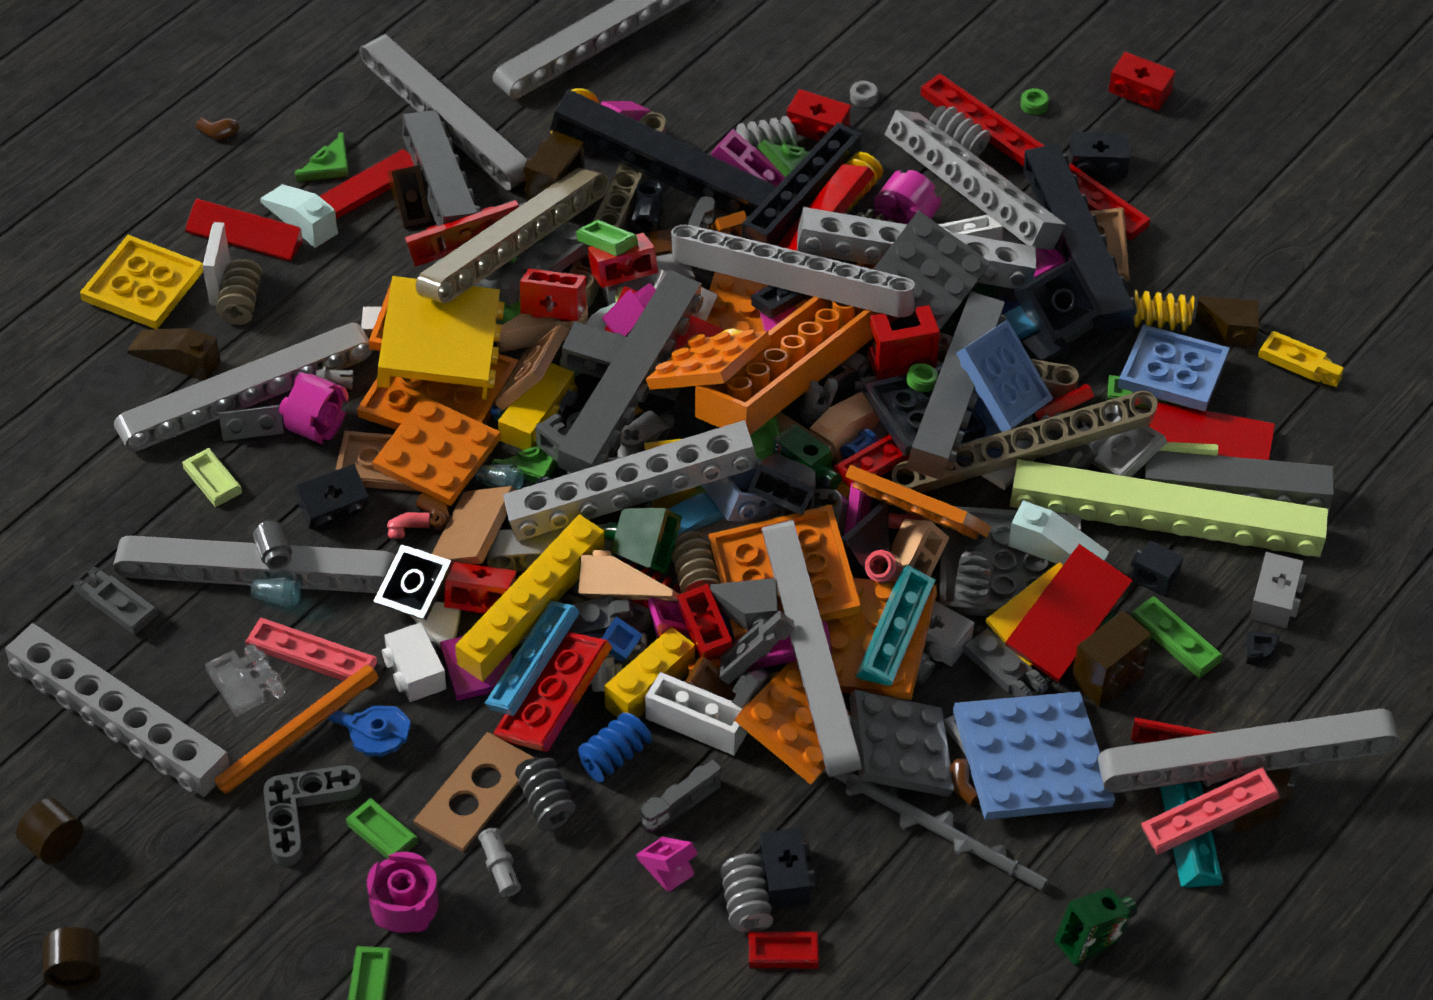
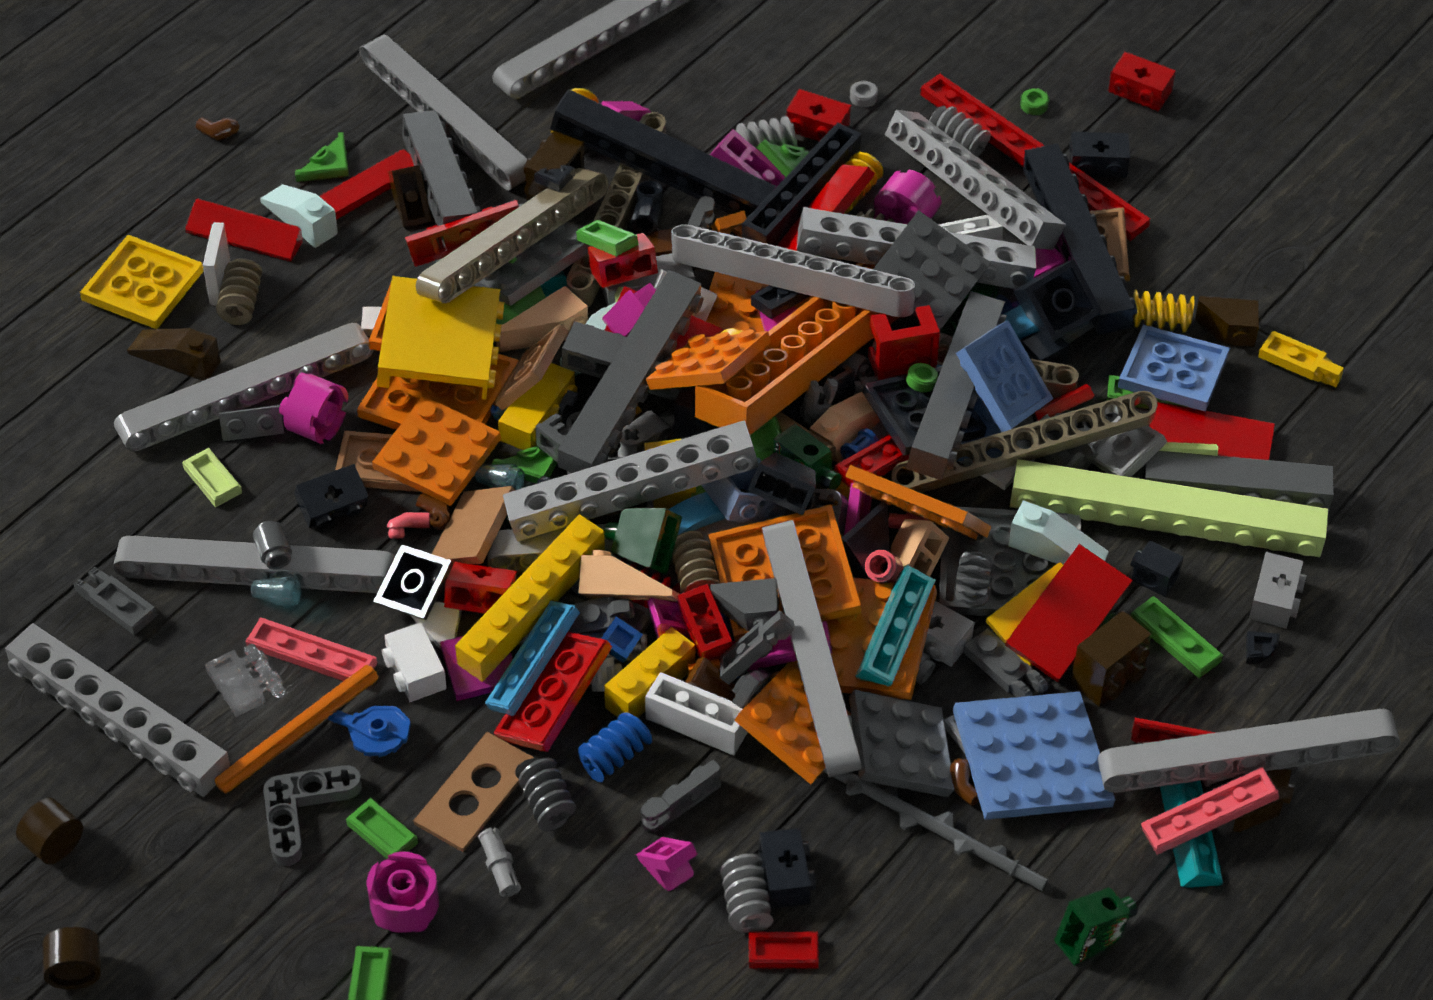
(340, 377): light grey pin -> none
(553, 295): red brick -> none
(555, 178): none -> black tile

